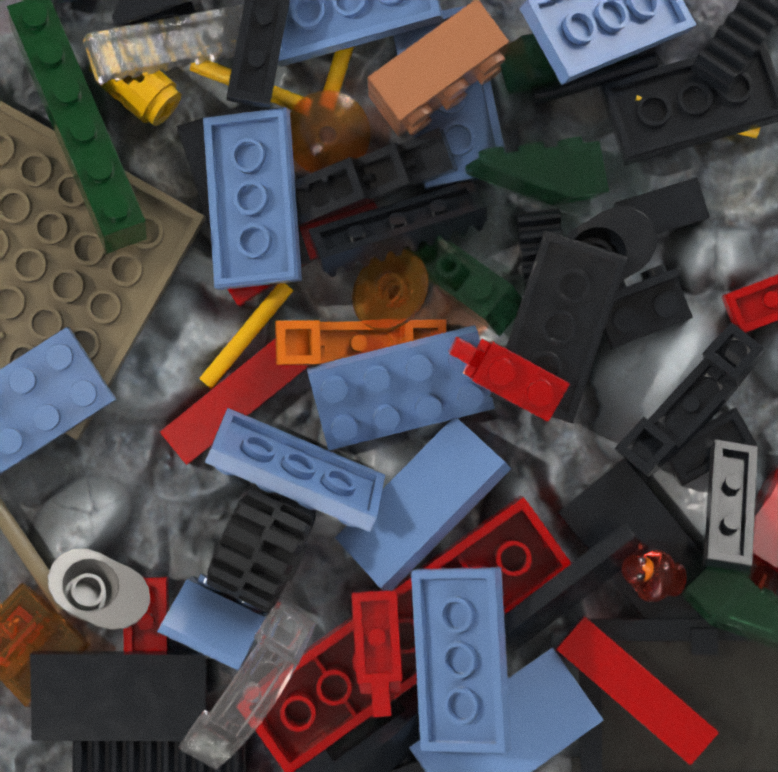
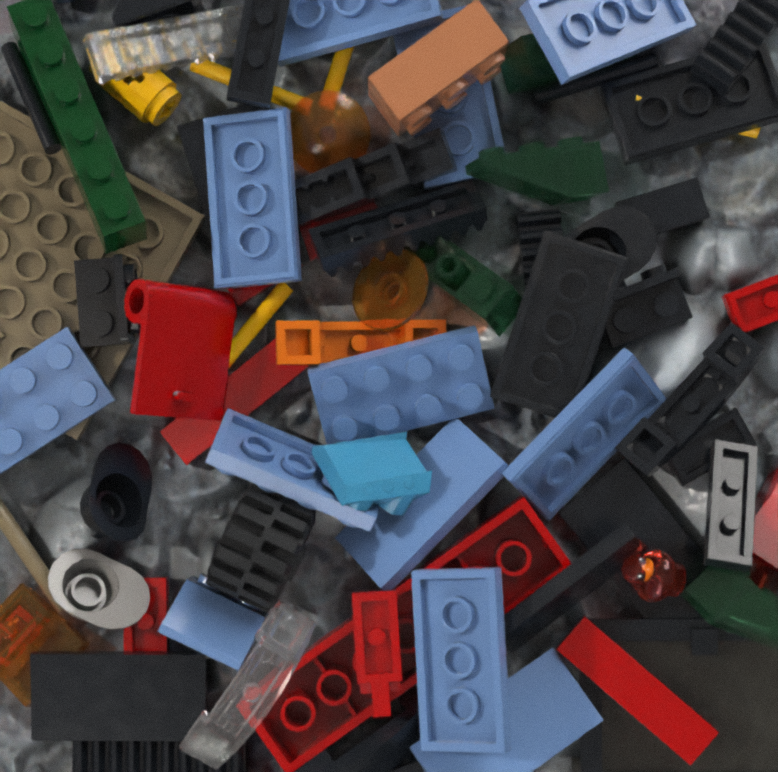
(31, 98): none -> black bar
(100, 301): none -> black bracket
(118, 494): none -> black piece
(180, 348): none -> red door
(374, 472): none -> dark azure slope
(511, 376): red hinge -> none
(584, 434): none -> medium blue tile

